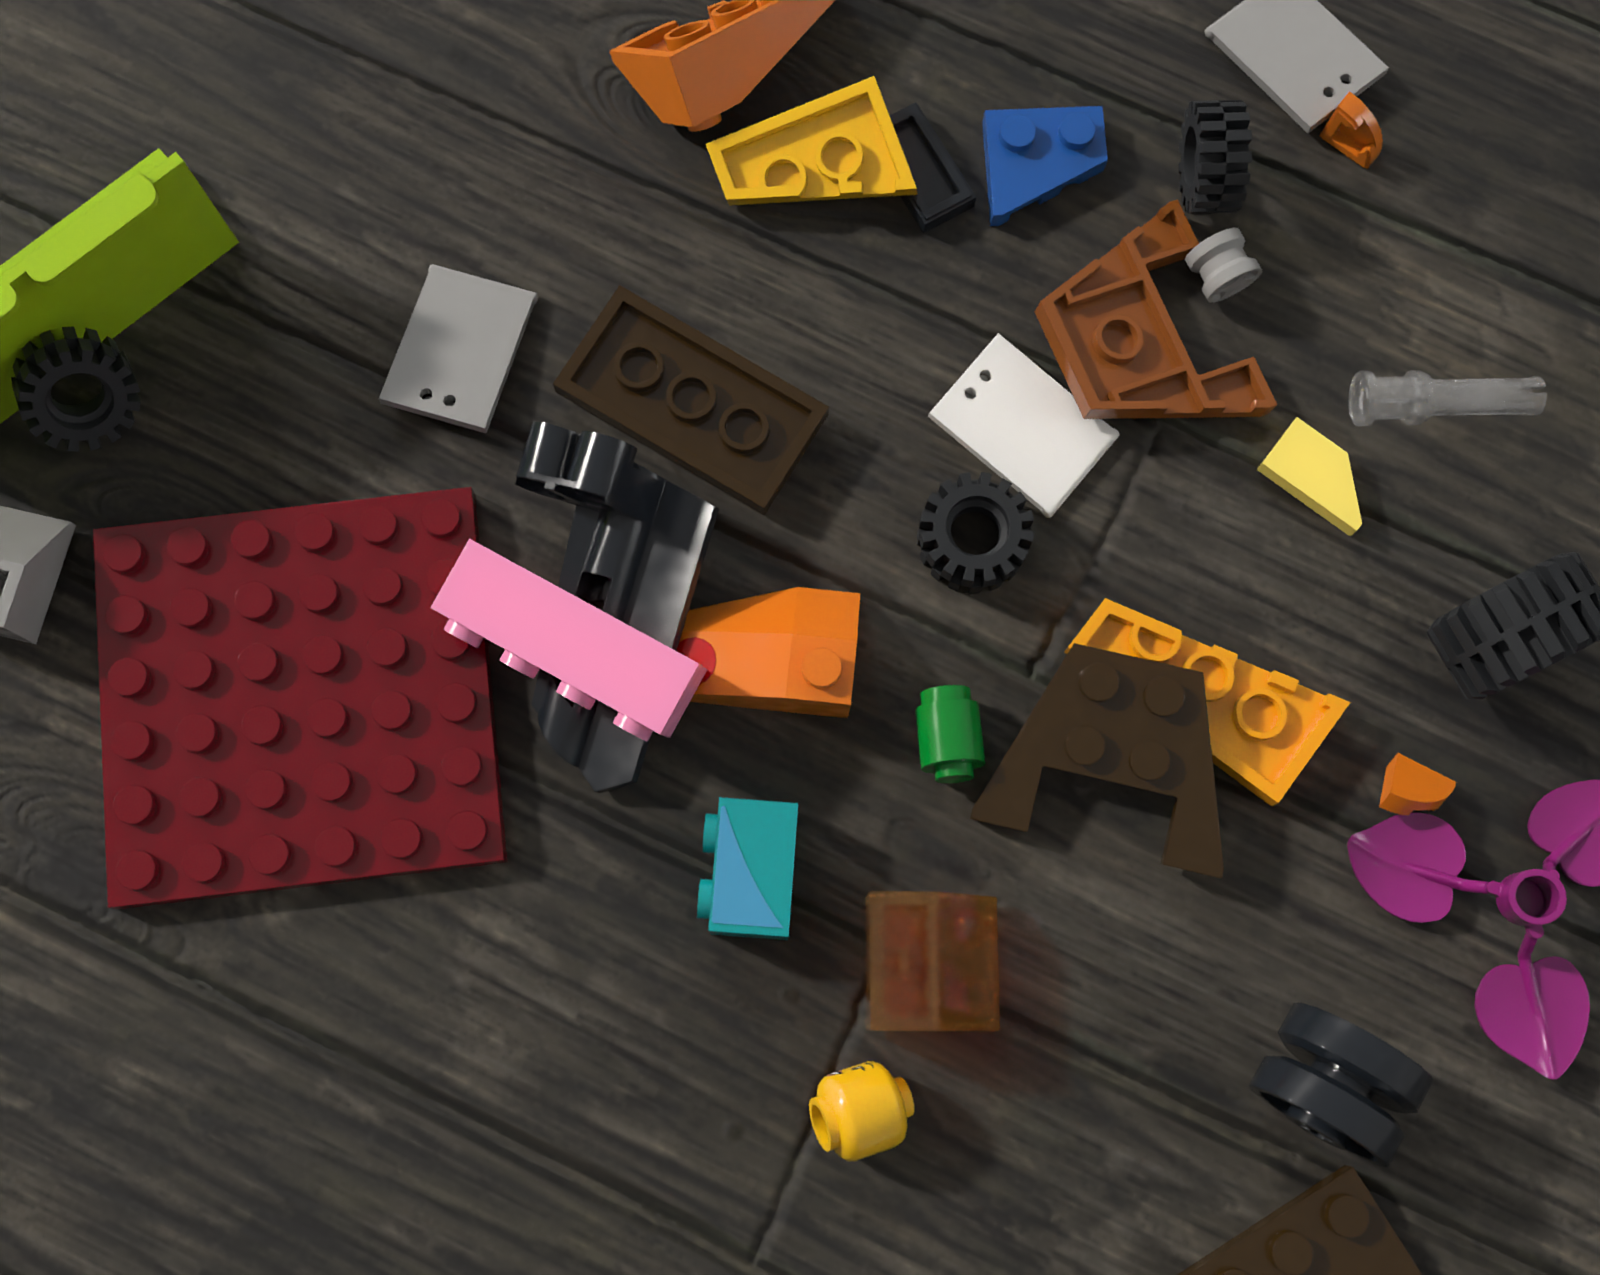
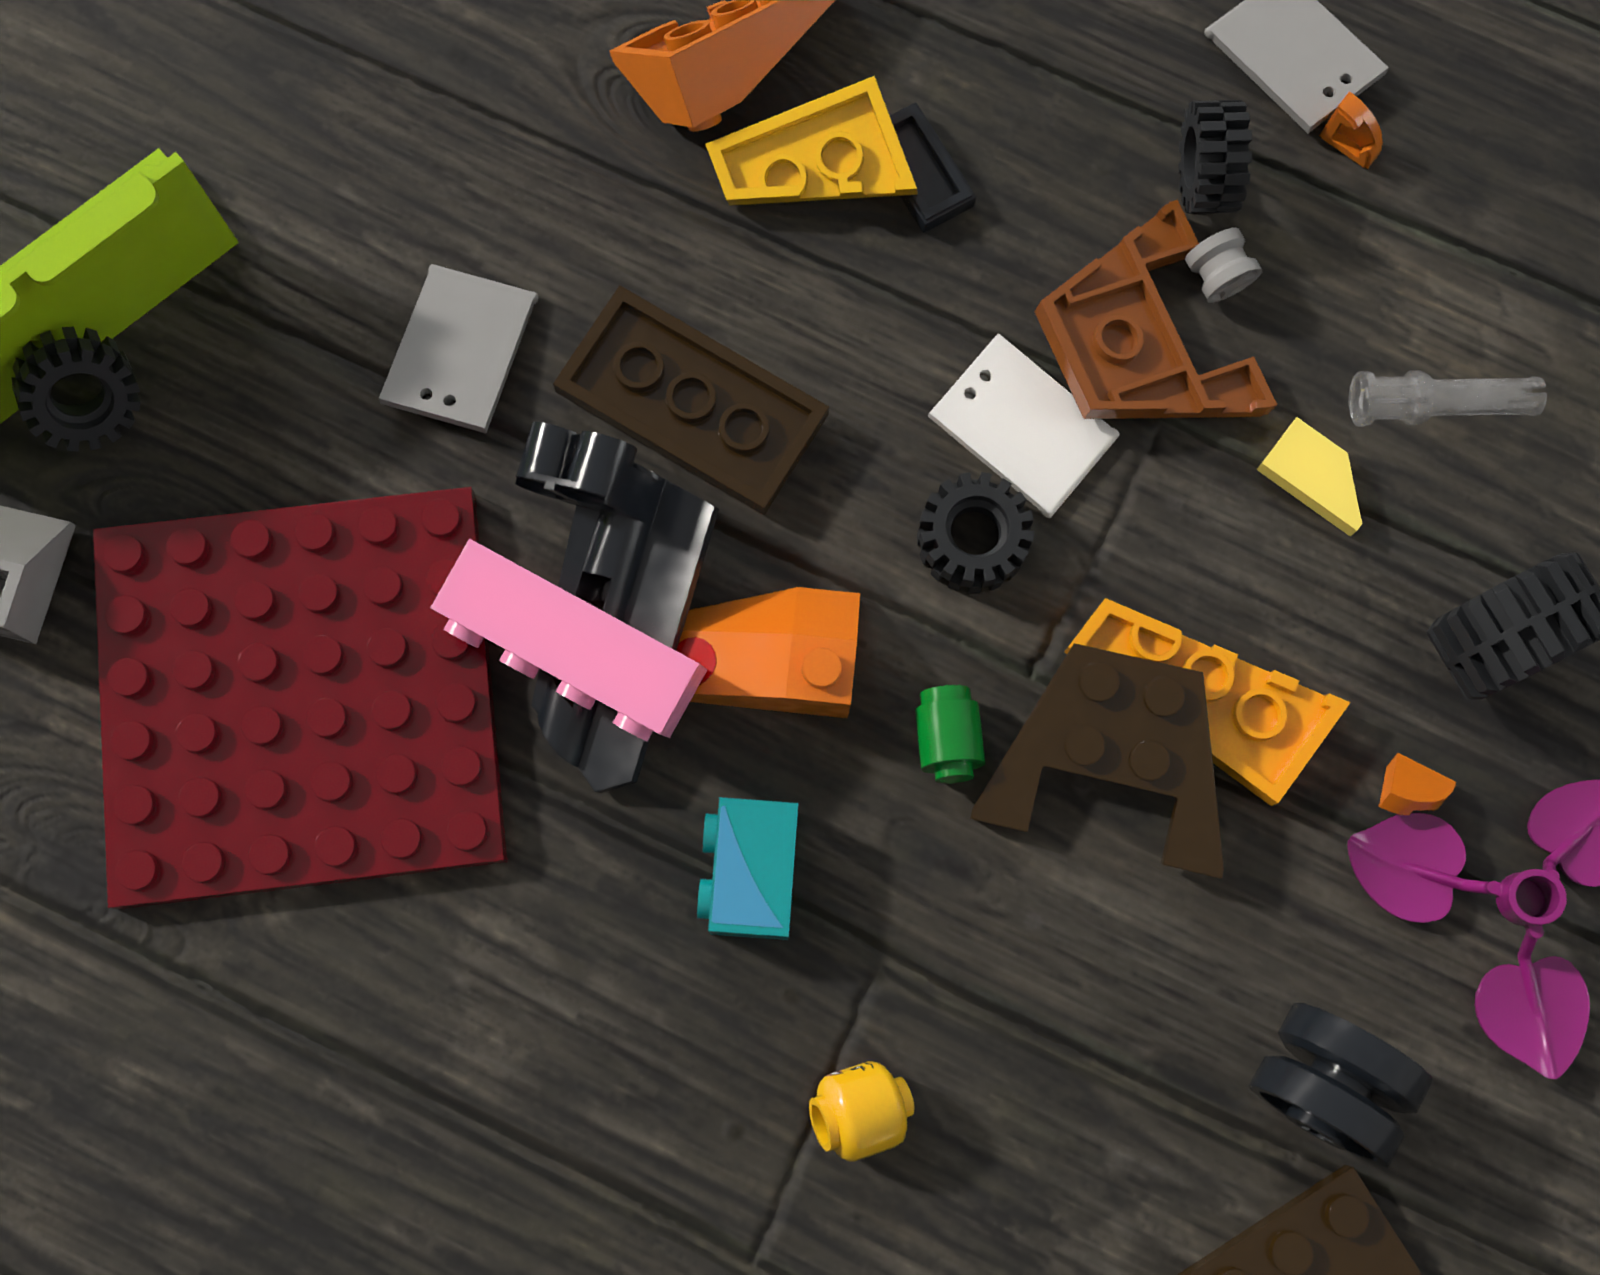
(931, 962): clear orange slope -> none
(1039, 153): blue wing -> none

